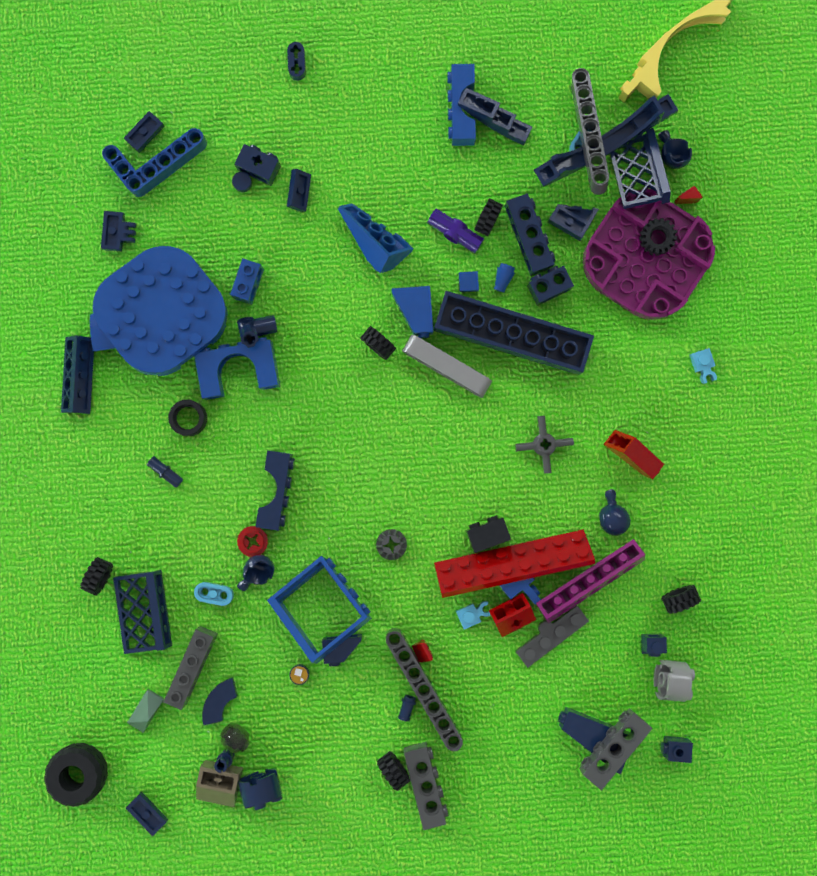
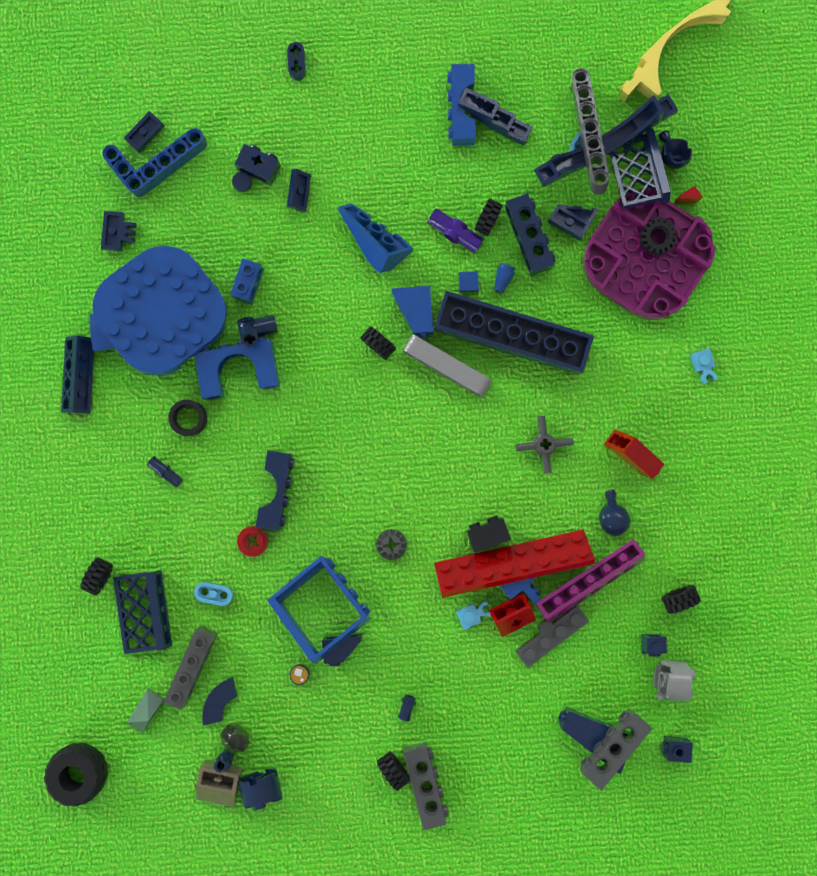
(147, 814): dark blue plate -> none
(256, 571): dark blue hair -> none
(422, 651): red slope -> none
(428, 697): dark grey beam -> none
(552, 288): dark blue brick -> none

